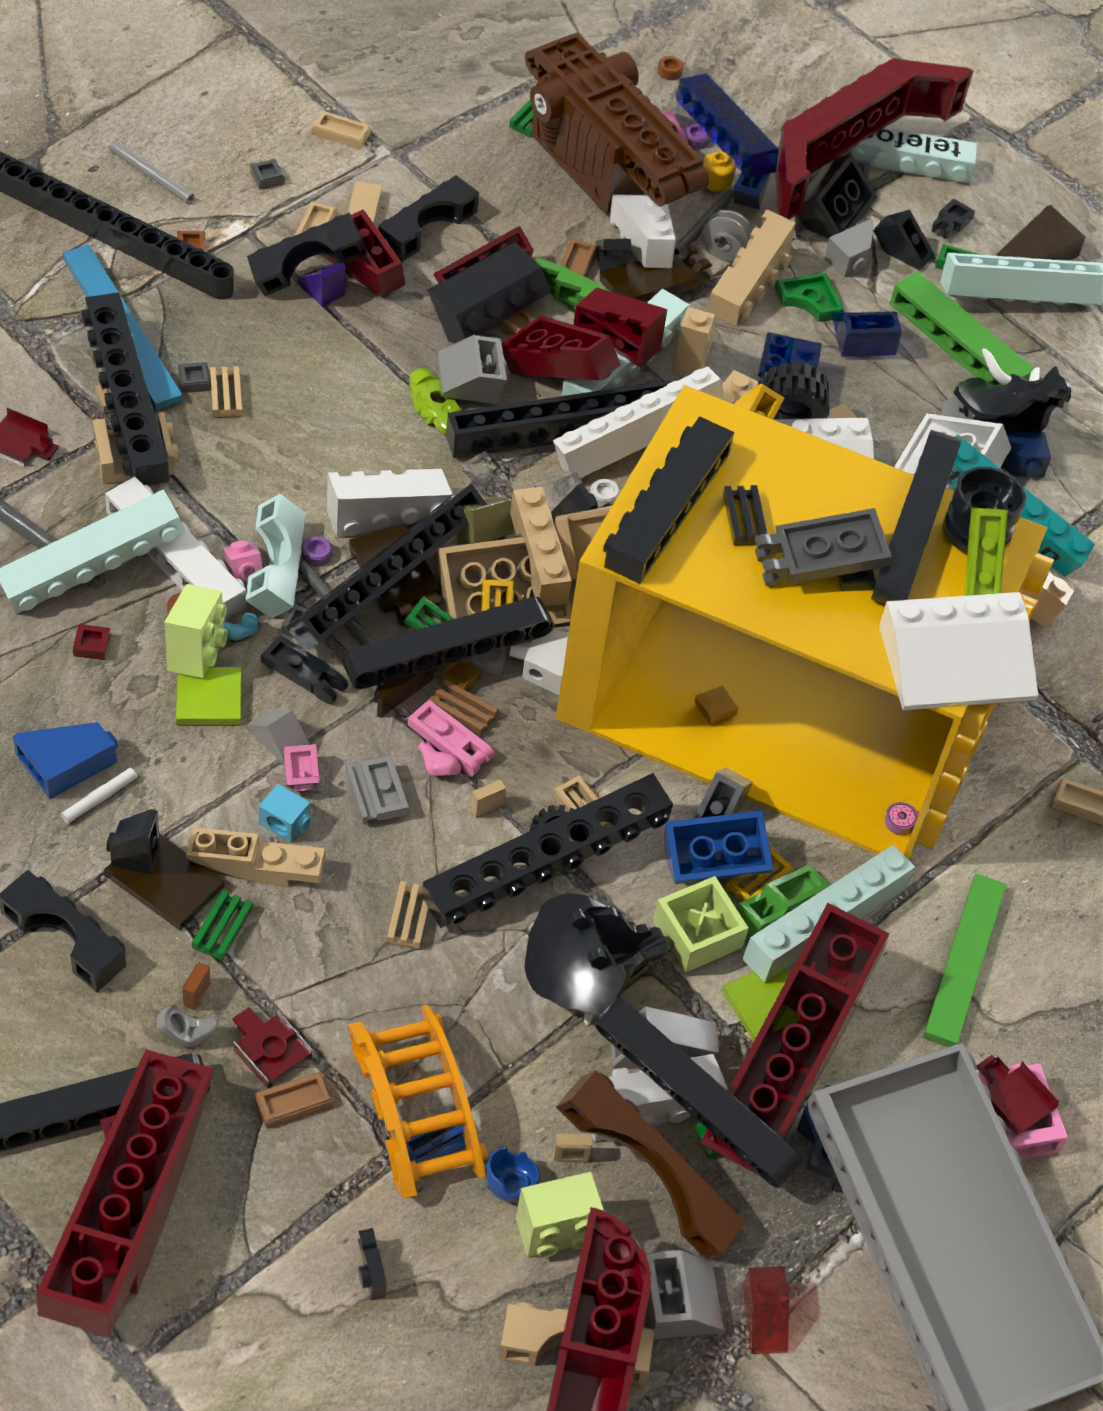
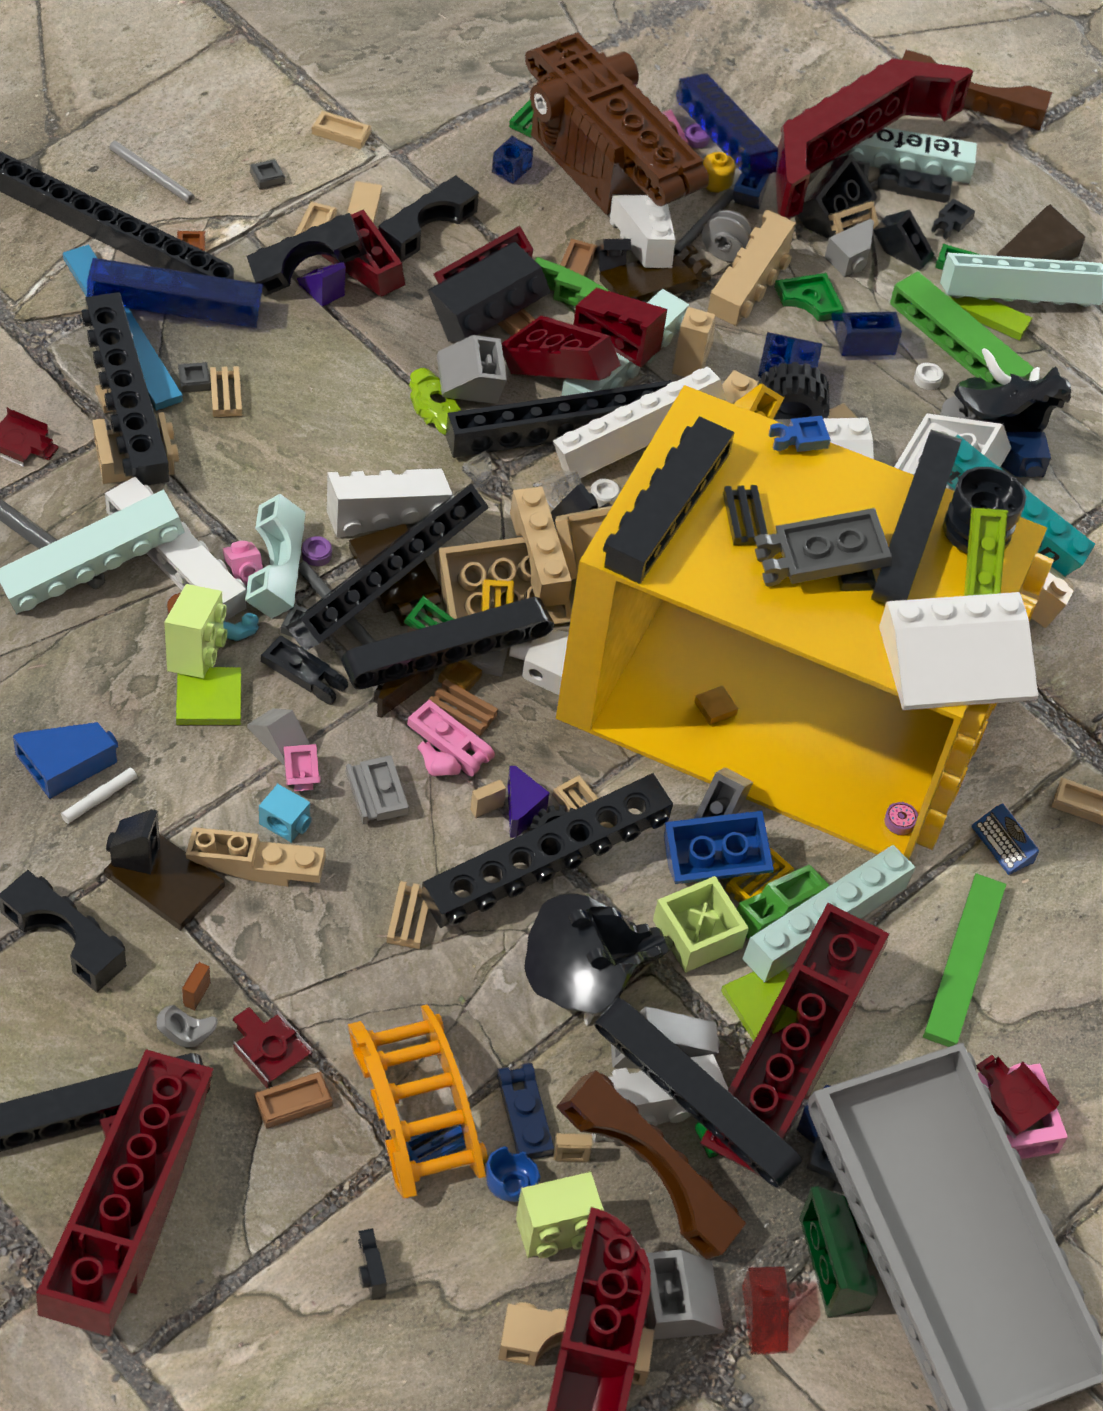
(91, 642): dark red tile -> none
(177, 292): none -> clear blue brick
(234, 903): green tile -> none
(486, 521): olive piece -> none
(512, 159): none -> clear blue brick
(524, 800): none -> dark purple slope
(525, 1111): none -> dark blue plate
(670, 68): dark orange tile -> none
(804, 433): none -> blue plate
(837, 1254): none -> dark green slope
(838, 225): none -> tan tile
(914, 183): none -> black hinge
(928, 376): none -> white tile
(996, 315): none -> lime tile
(1006, 839): none -> slope
(1017, 105): none -> reddish brown arch

